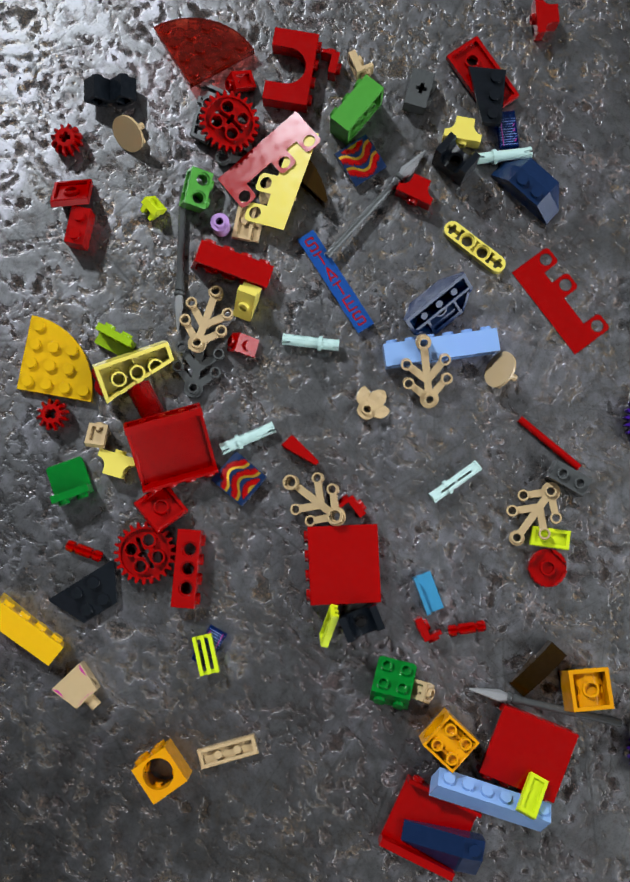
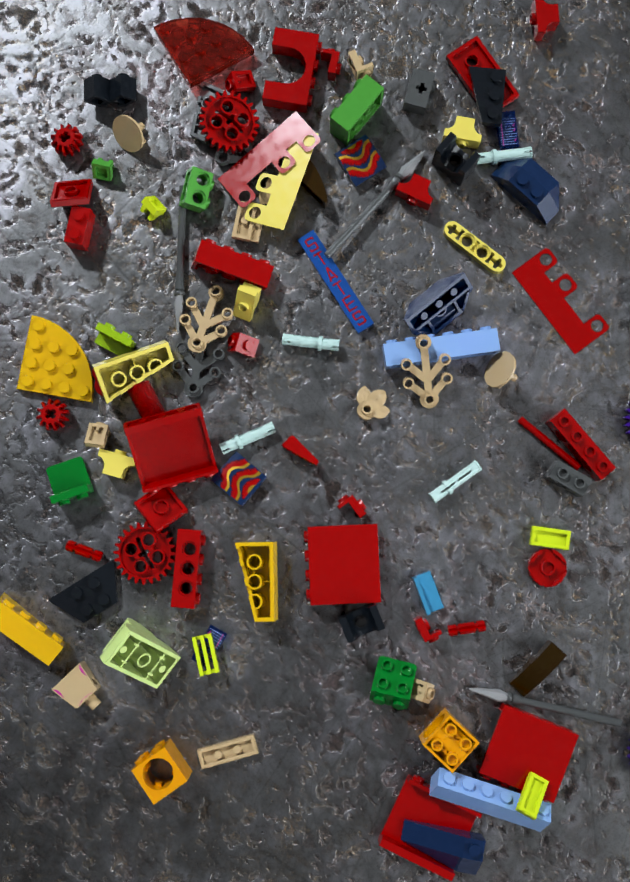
(102, 169): none -> bright green tile
(139, 654): none -> yellowish green brick
(223, 229): lavender brick -> none
(260, 573): none -> yellow wedge
(317, 501): tan plant -> none
(329, 625): neon yellow tile -> none
(536, 511): tan plant -> none
(580, 445): none -> red brick
(586, 689): light orange brick -> none

